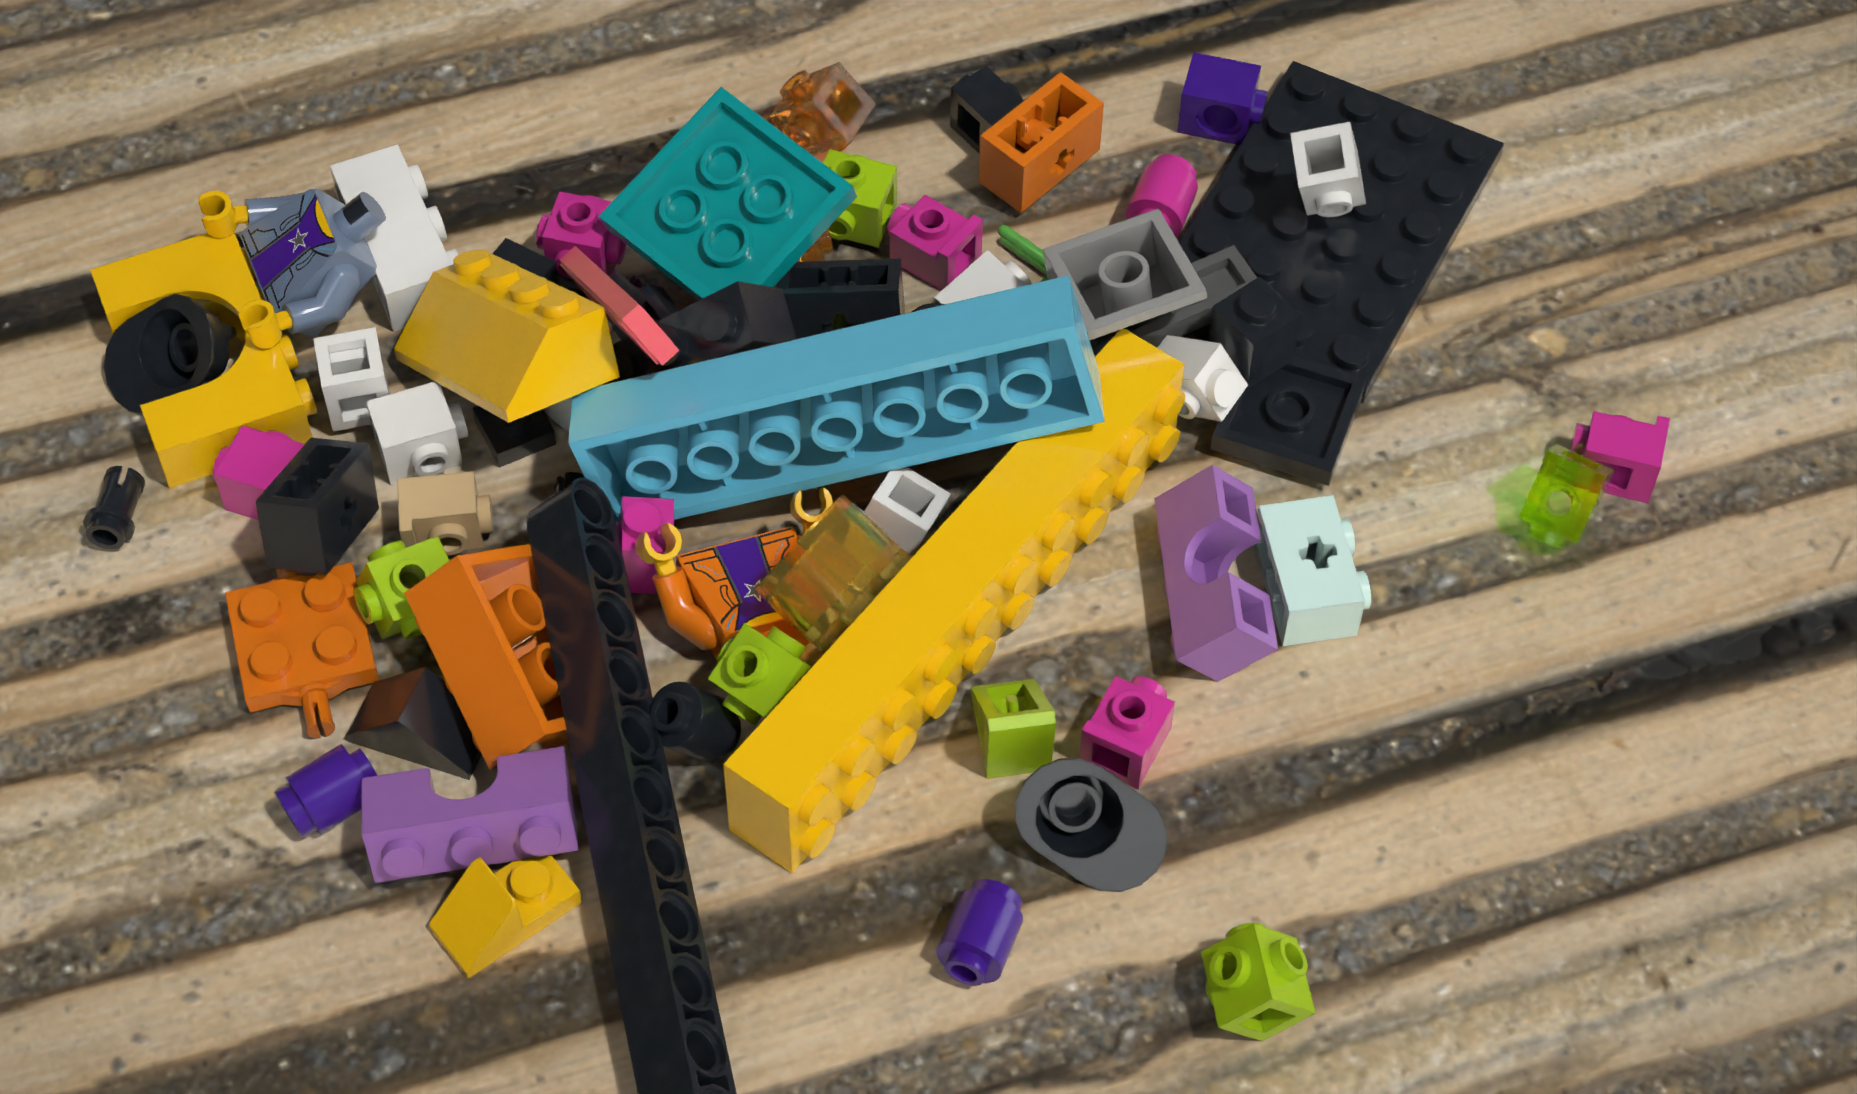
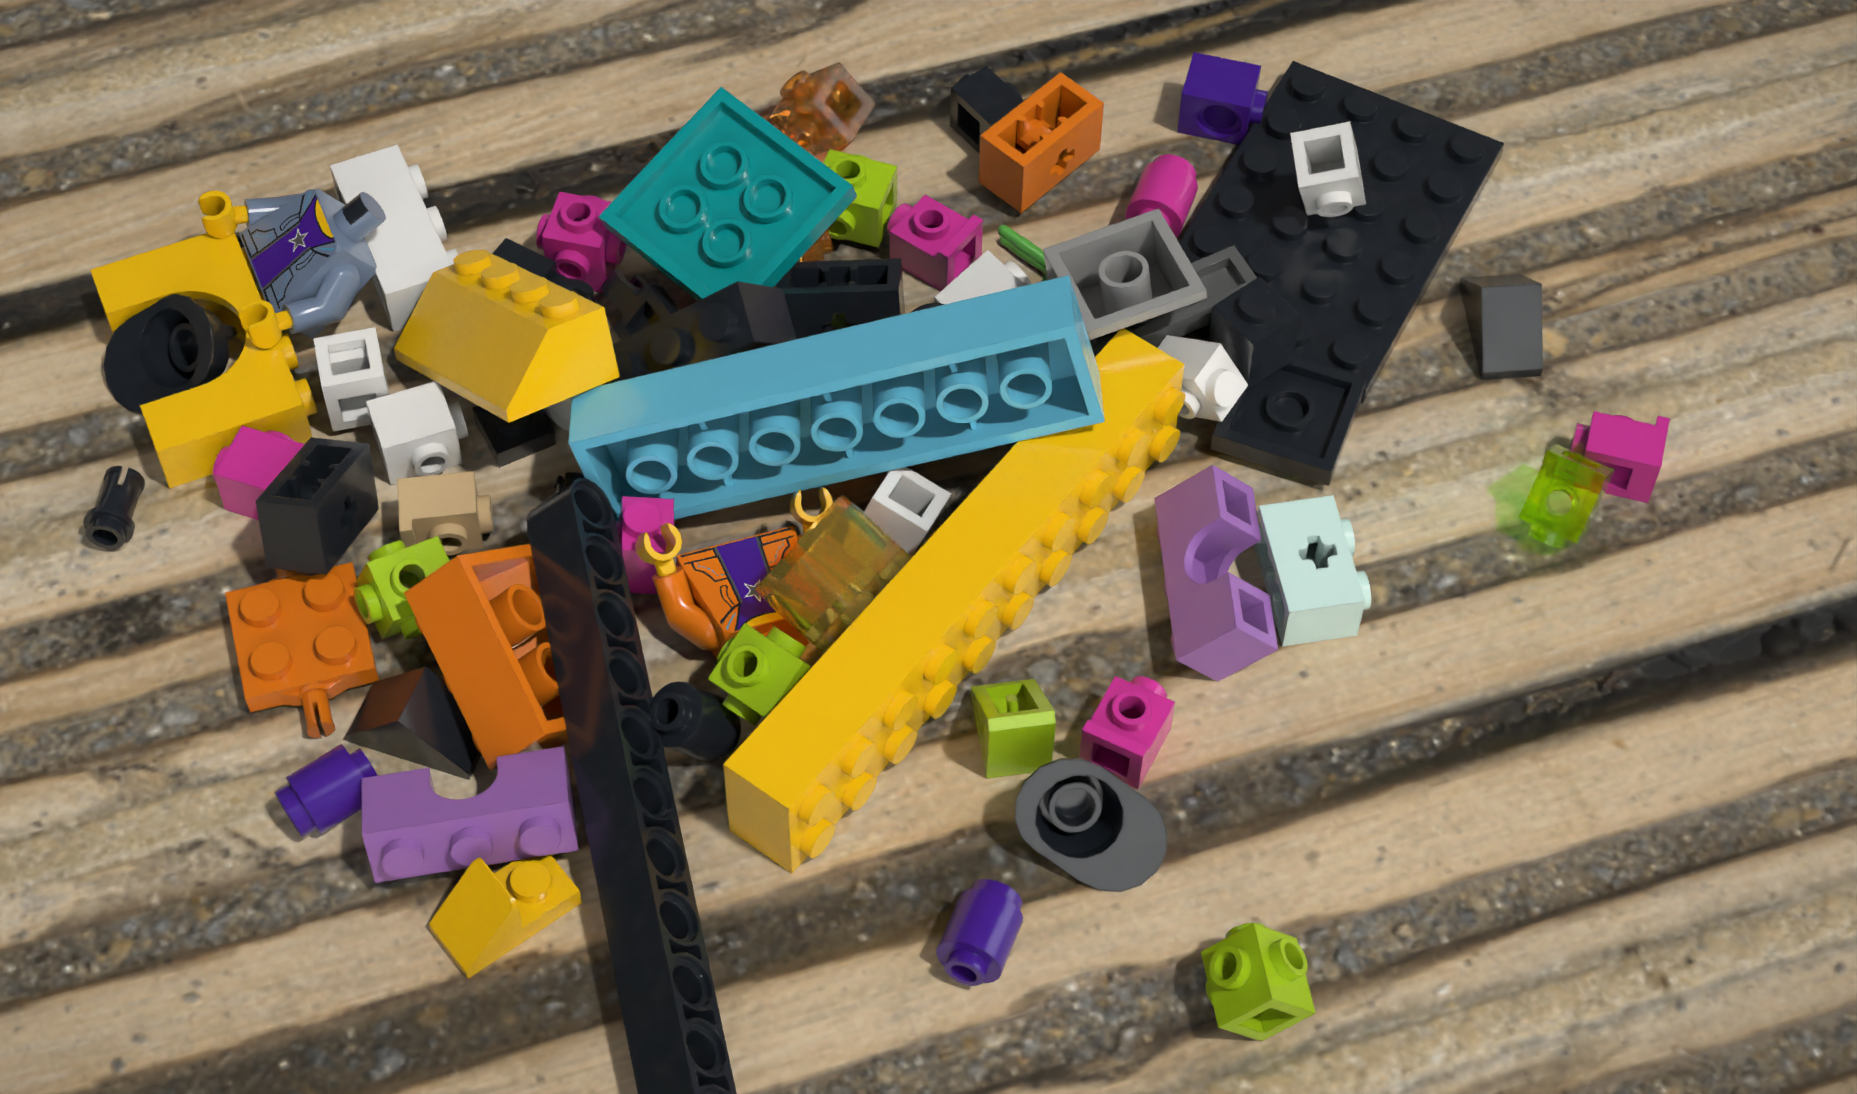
(619, 306): coral tile -> none
(1504, 324): none -> black slope

